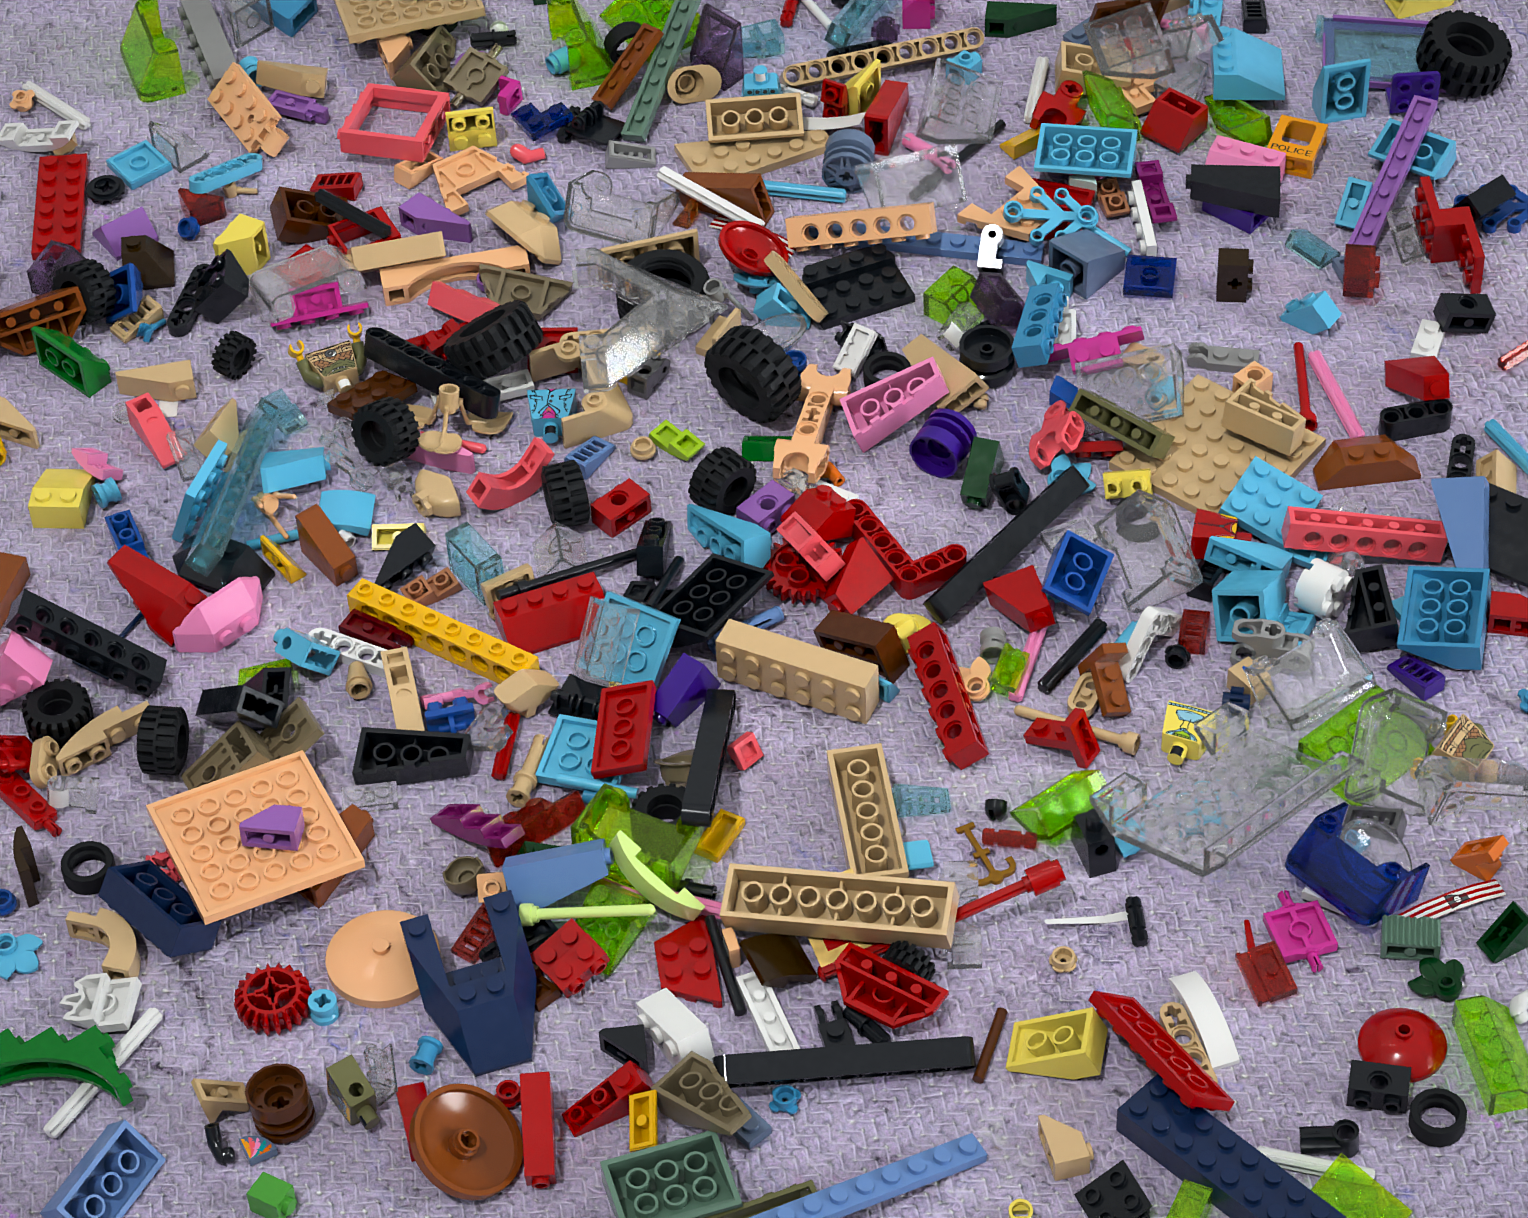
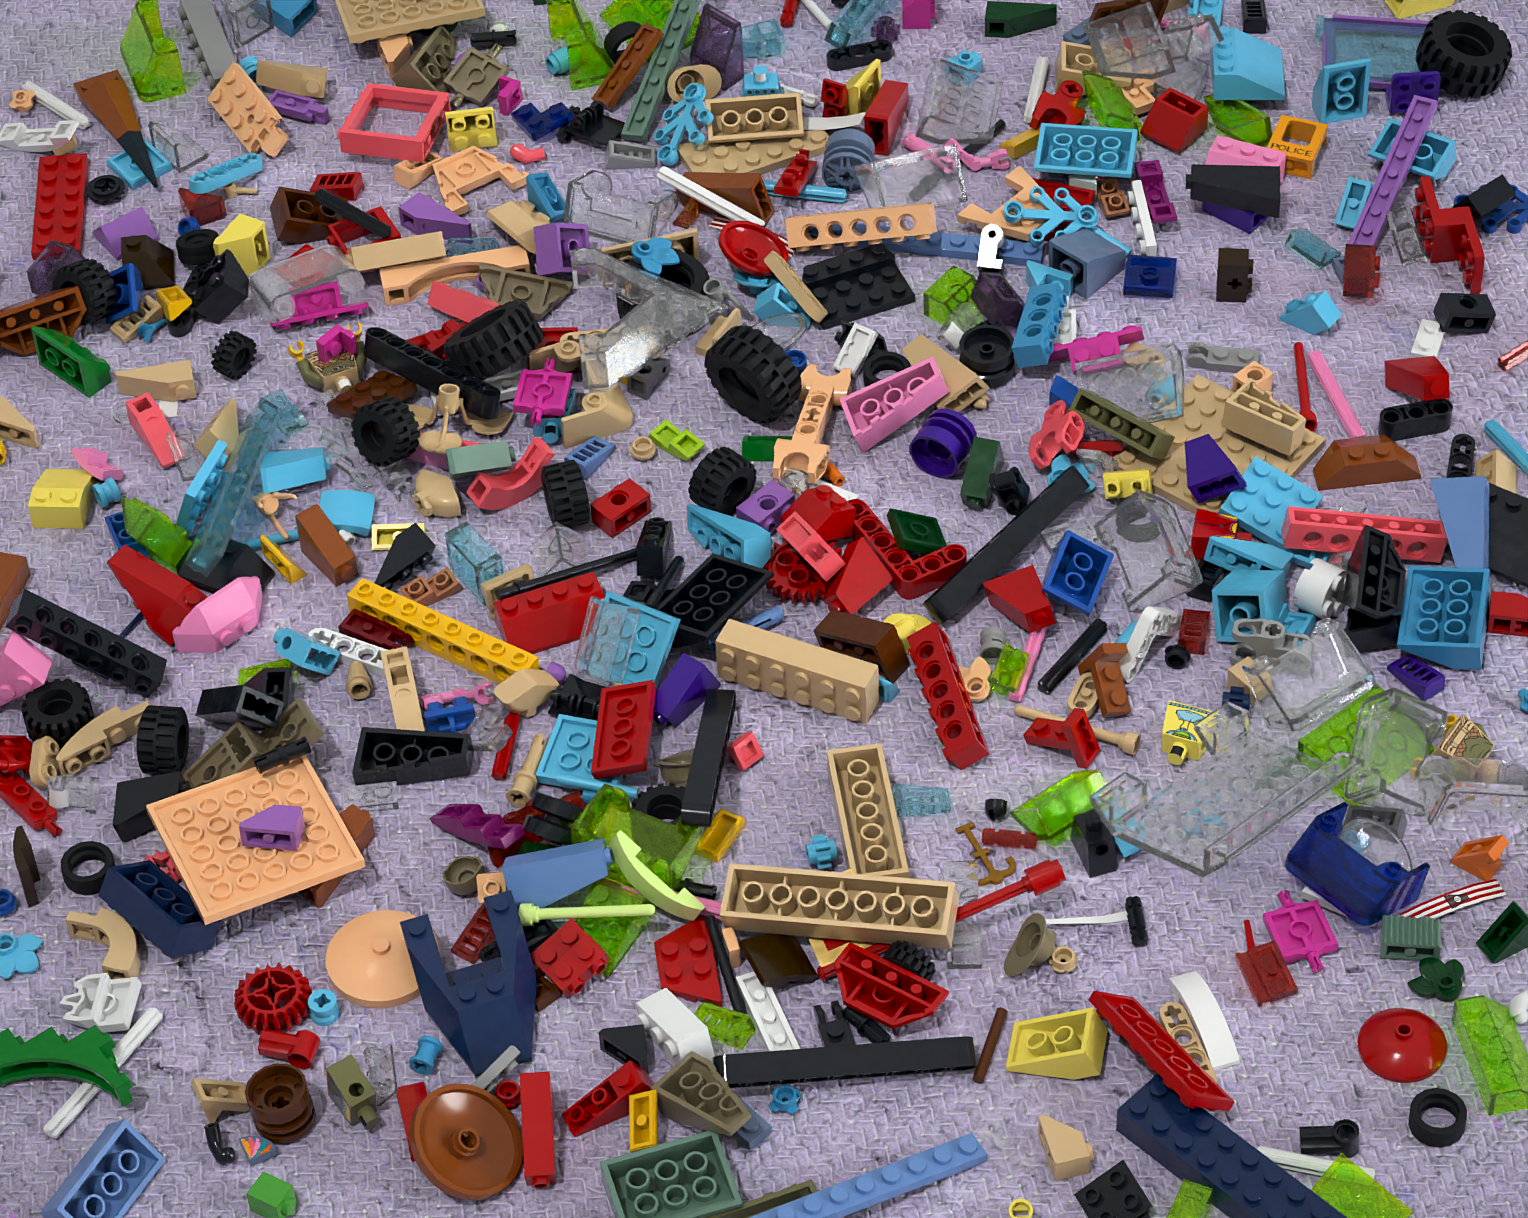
(111, 105): none -> dark orange plate
(131, 799): none -> black slope
(155, 531): none -> clear neon green slope
(173, 301): none -> yellow slope
(196, 247): none -> black tyre
(282, 755): none -> black pin
(296, 1049): none -> red piece
(335, 341): none -> dark pink bracket
(462, 246): none -> clear light blue slope
(483, 458): none -> sand green slope
(504, 1064): none -> light grey hinge
(543, 392): none -> dark pink plate
(554, 246): none -> medium lavender slope
(556, 823): none -> black wheel
(557, 672): none -> medium lavender hinge
(654, 254): none -> dark azure plate
(693, 98): none -> medium azure plant
(736, 1035): none -> clear neon green slope
(796, 175): none -> red plate
(821, 851): none -> medium azure gear
(892, 53): tan beam -> none
(915, 531): none -> dark green plate
(918, 854): medium azure slope -> none
(977, 163): none -> bright pink piece
(1032, 946): none -> dark tan piece
(1097, 462): none -> clear slope
(1210, 470): none -> dark purple slope
(1375, 576): none -> black wedge
(1378, 1086): black brick -> none

